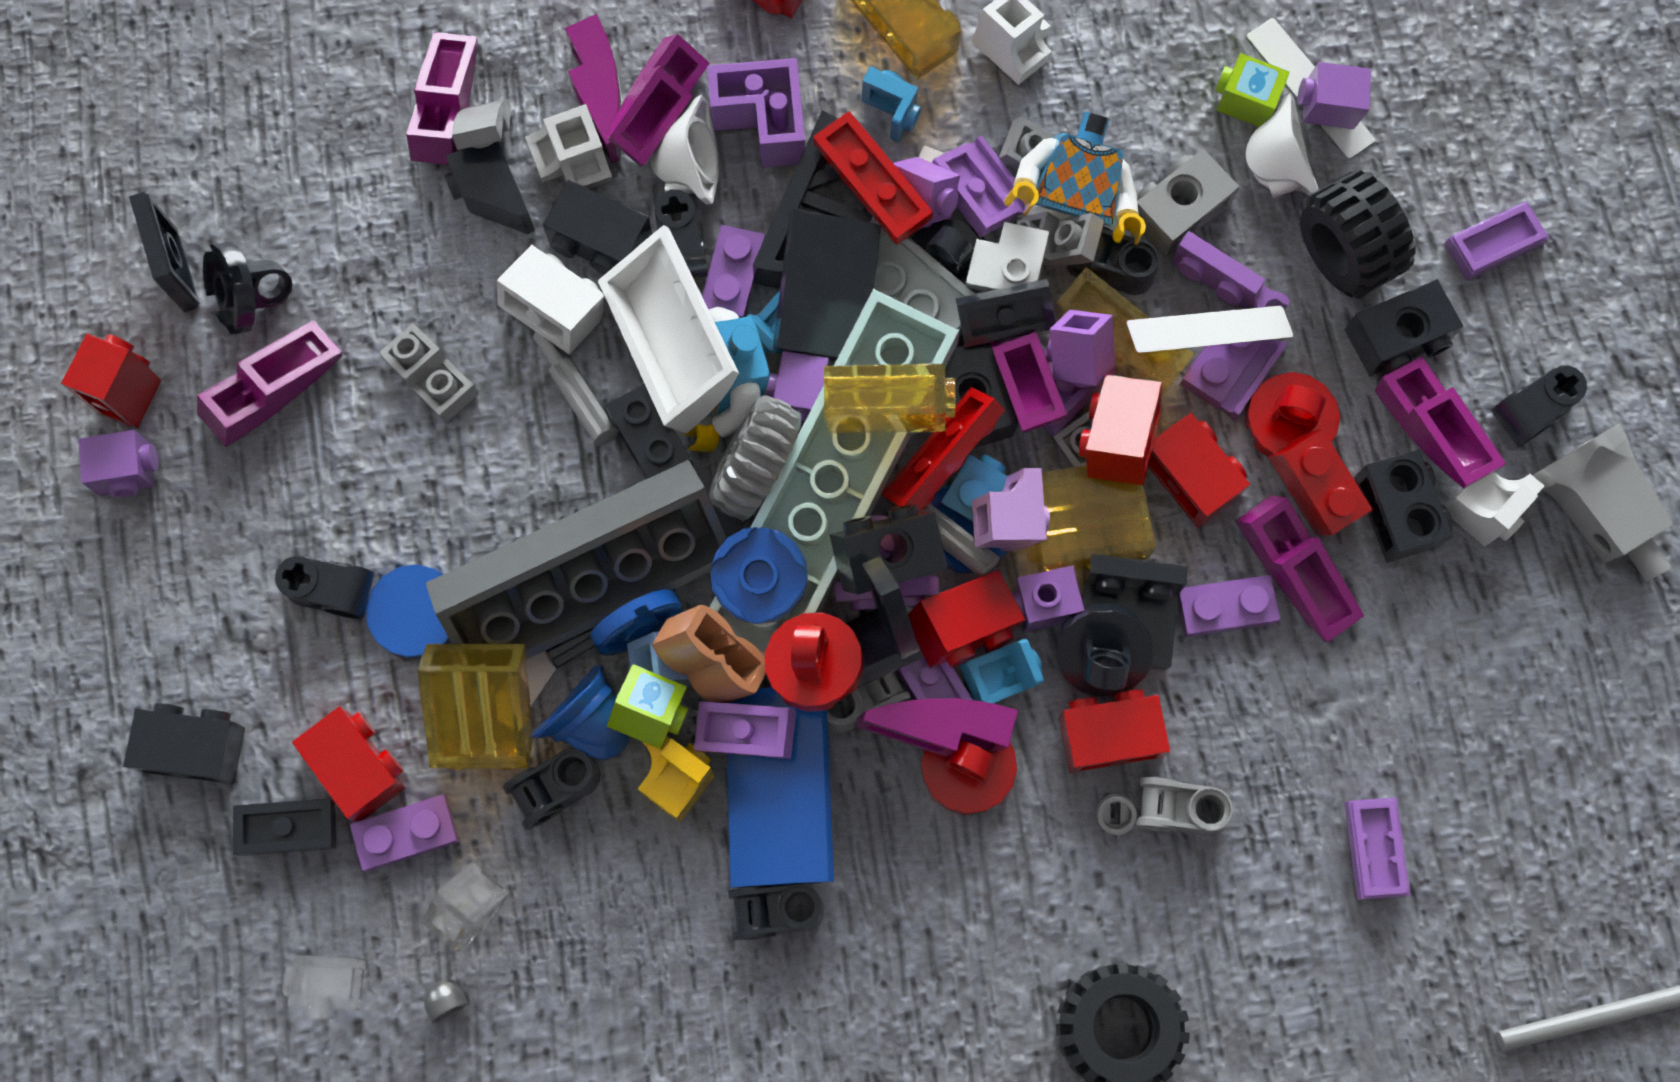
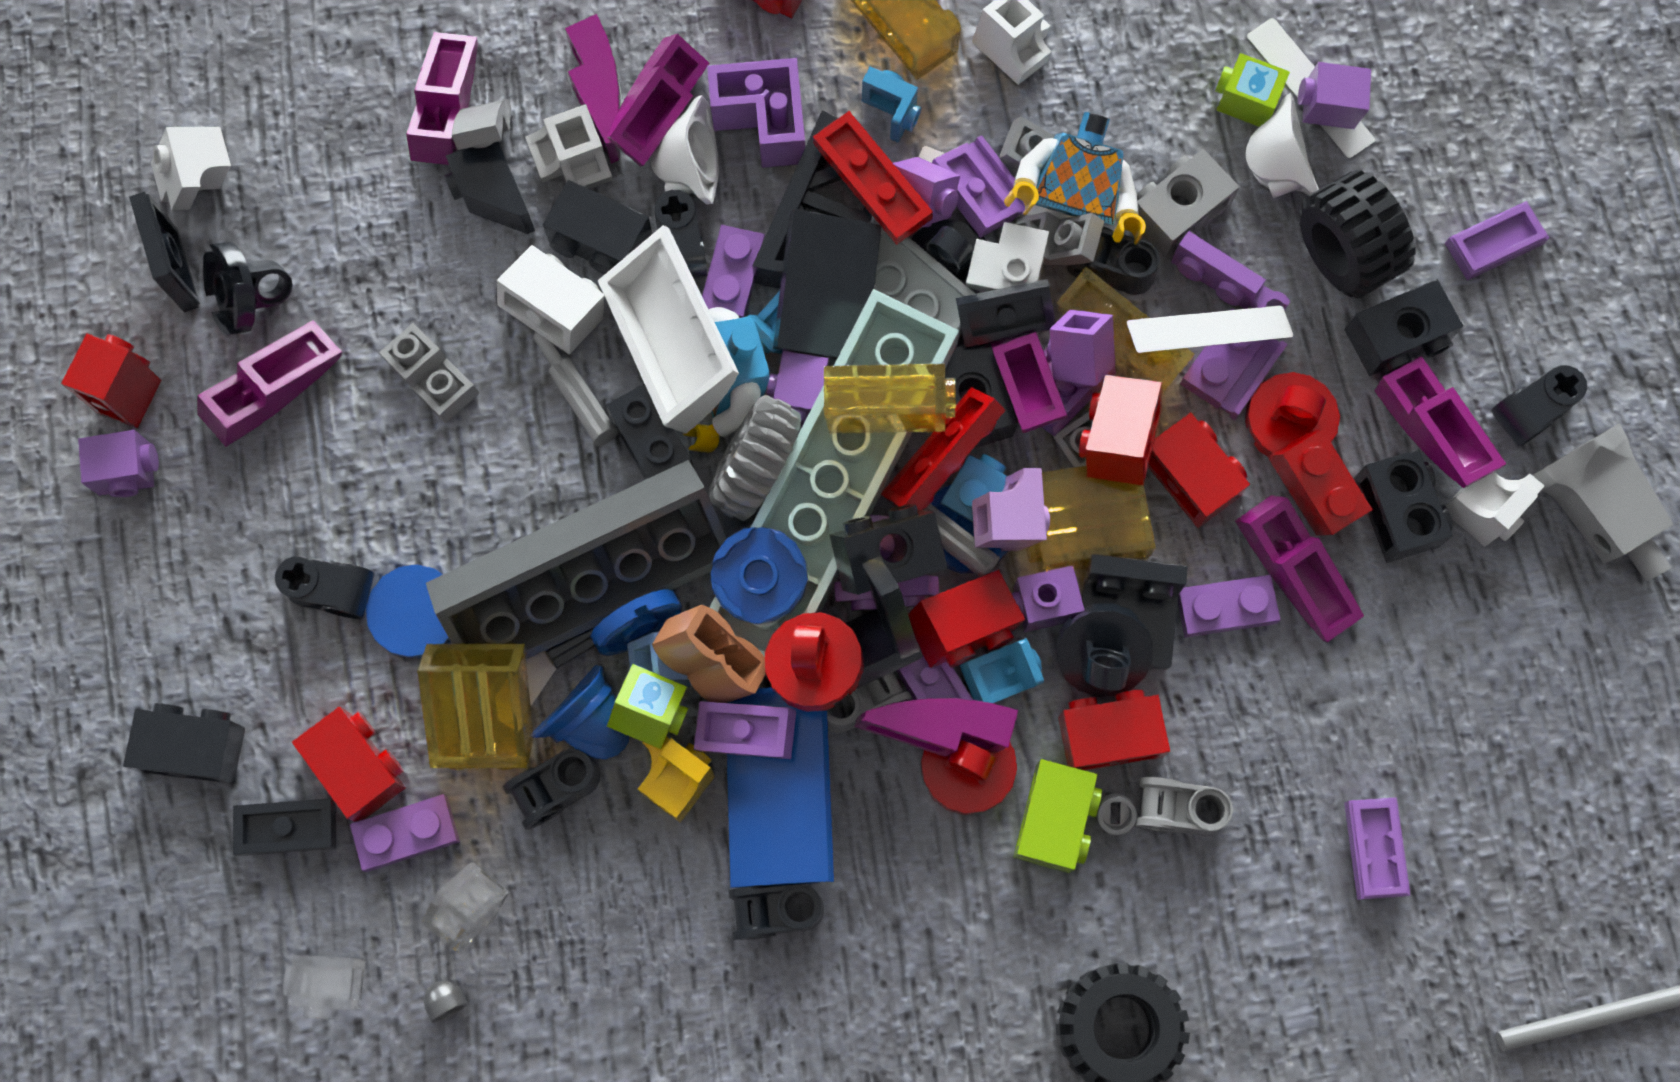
(189, 162): none -> white brick
(1057, 816): none -> lime brick

